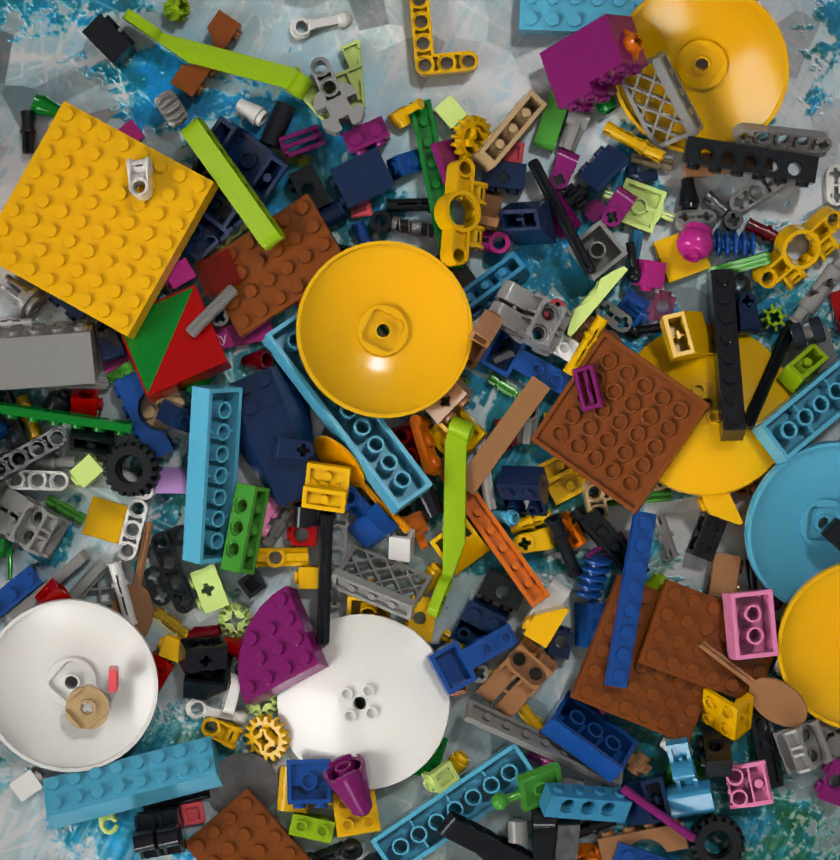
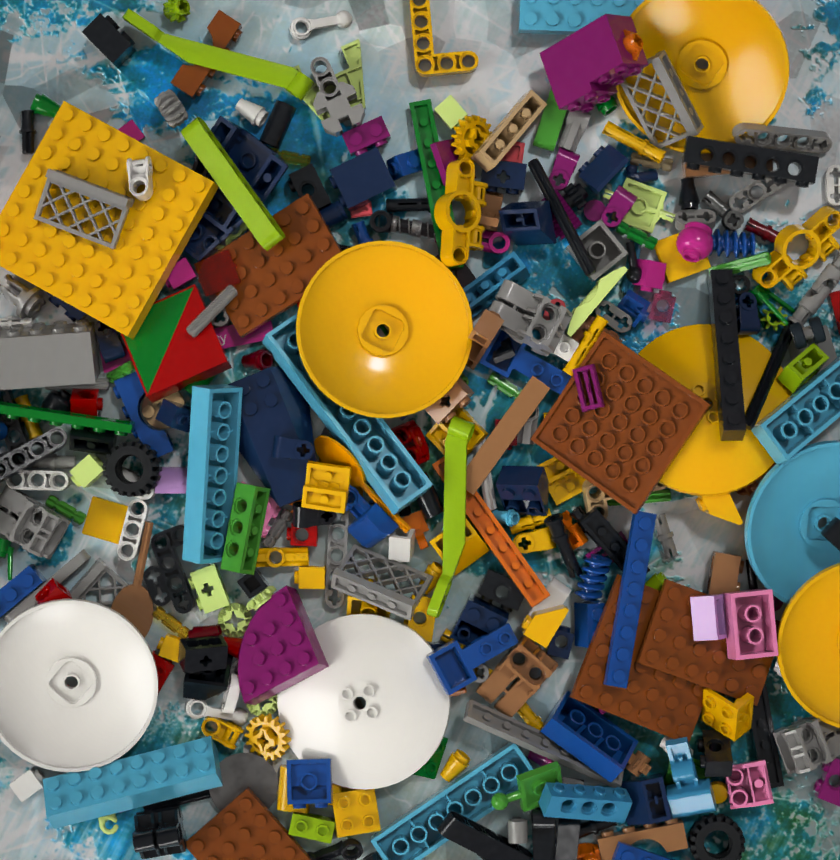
(84, 189): none -> light grey fence
(87, 719): tan plate -> none
(113, 679): coral tile -> none
(122, 592): white pin -> none
(193, 813): coral tile -> none
(261, 598): none -> yellowish green gear
(317, 136): magenta tile -> none
(324, 579): black axle -> none
(350, 782): magenta cone -> none
(401, 116): yellow bar -> none
(425, 444): orange plate -> none
(440, 777): yellowish green bracket -> none
(635, 333): black bar -> none
(636, 235): none -> green axle
(658, 813): magenta bar -> none
(685, 335): yellow slope -> none
(706, 536): black bracket -> none
(708, 617): none -> lavender brick
(720, 791): none -> yellow tile
(762, 295): none -> green plant
(772, 697): medium nougat piece -> none

